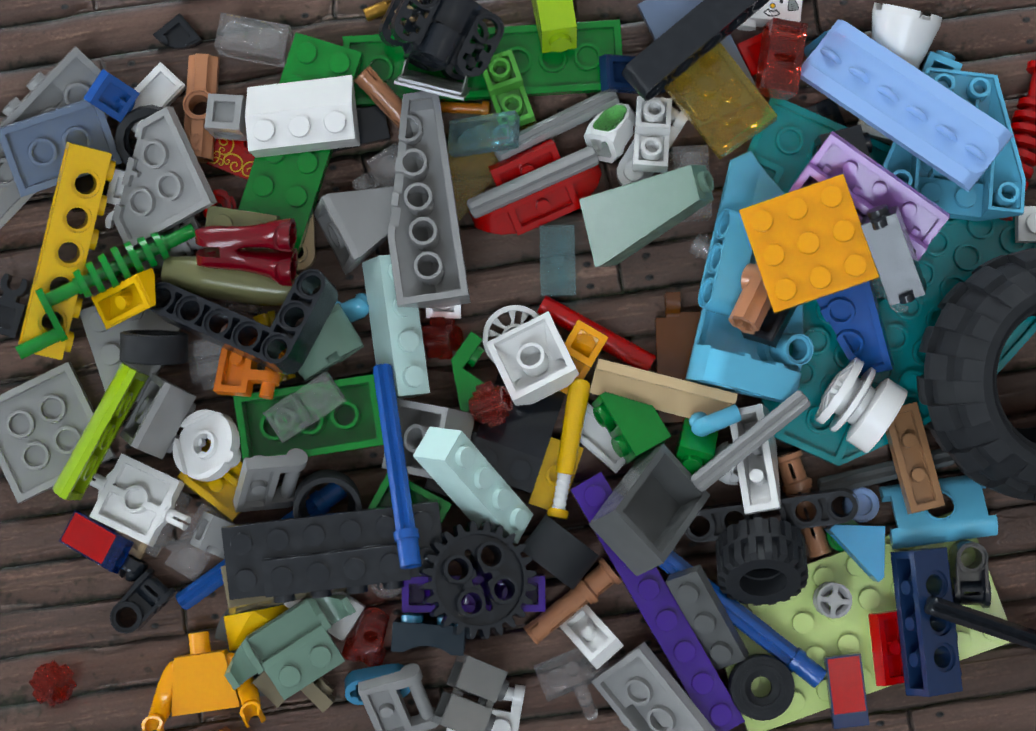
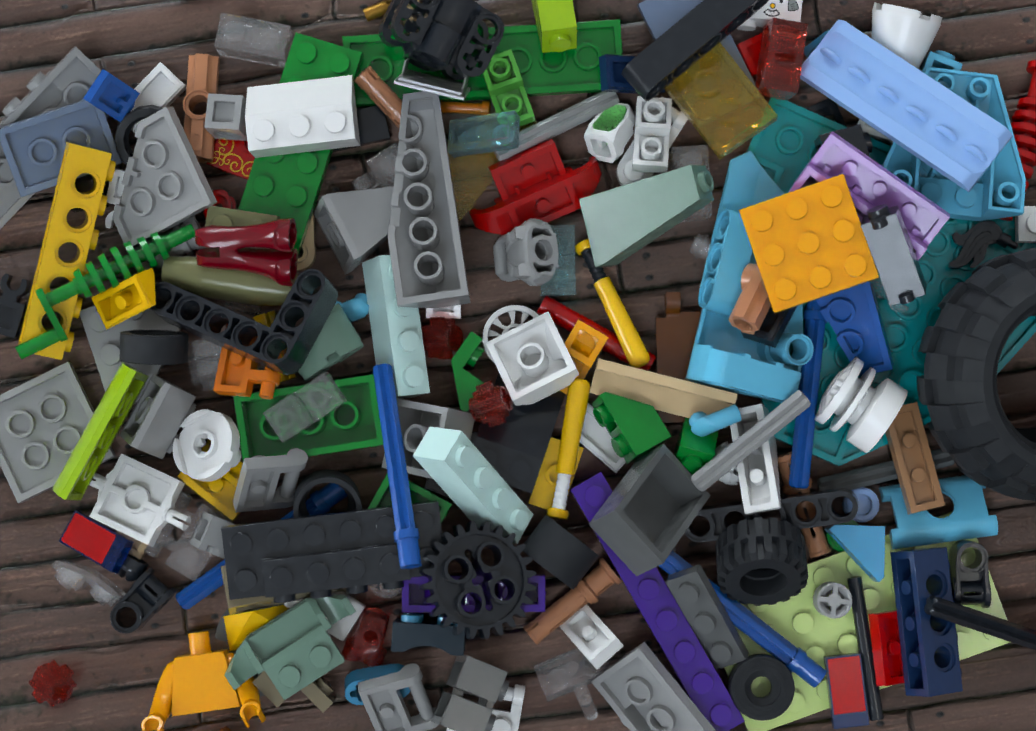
(79, 576): none -> clear slope
(178, 34): black tile -> none
(527, 253): none -> light grey piece
(533, 182): light grey axle -> none
(617, 314): none -> yellow piece
(809, 385): none -> blue axle
(865, 648): none -> black bar
(976, 241): none -> black piece

